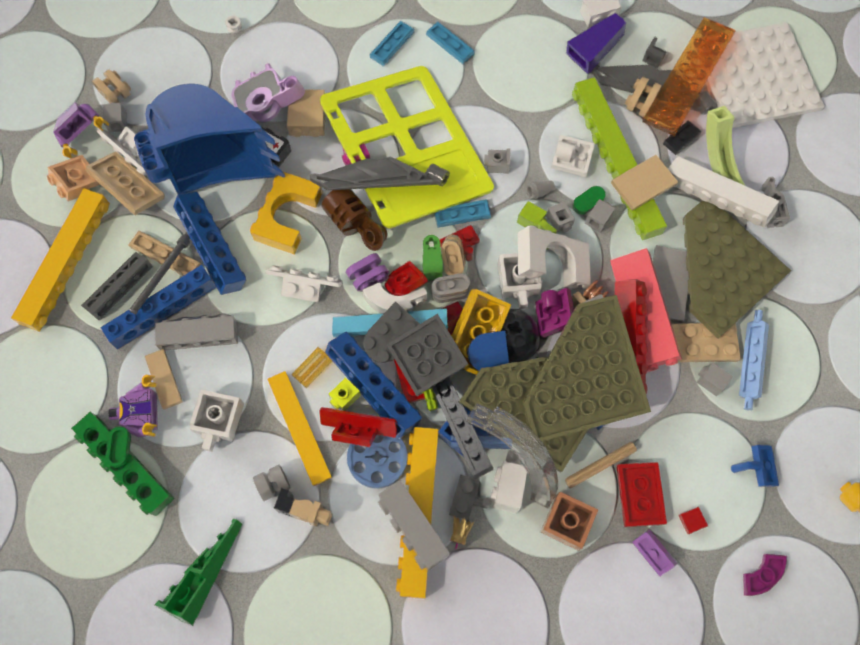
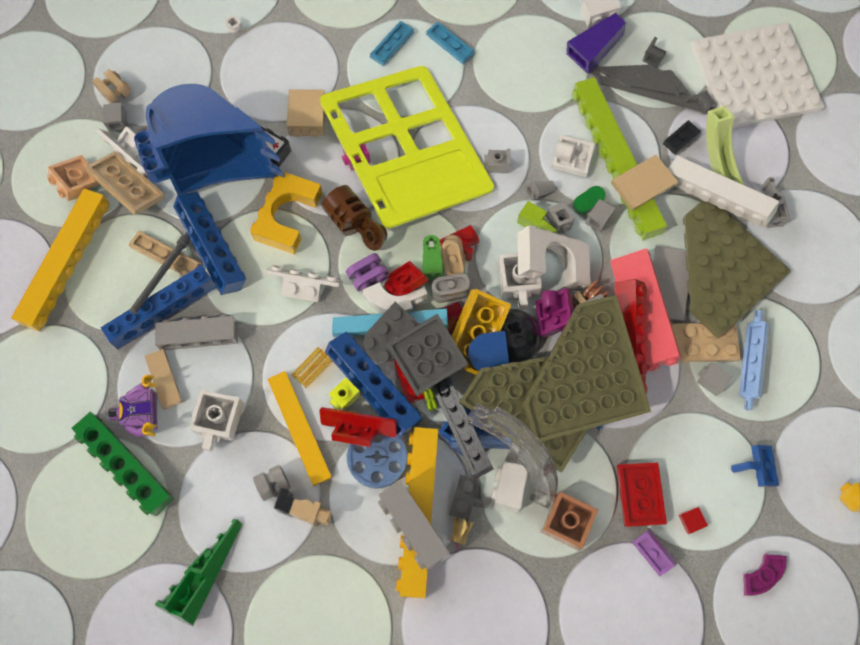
(72, 123): medium lavender torso -> none
(118, 447): green tile -> none
(119, 287): dark grey fence -> none
(264, 90): lavender piece -> none
(379, 174): dark grey wing -> none
(463, 213): dark azure tile -> none
(600, 465): tan axle -> none
(641, 86): tan brick -> none
(688, 76): clear orange plate -> none

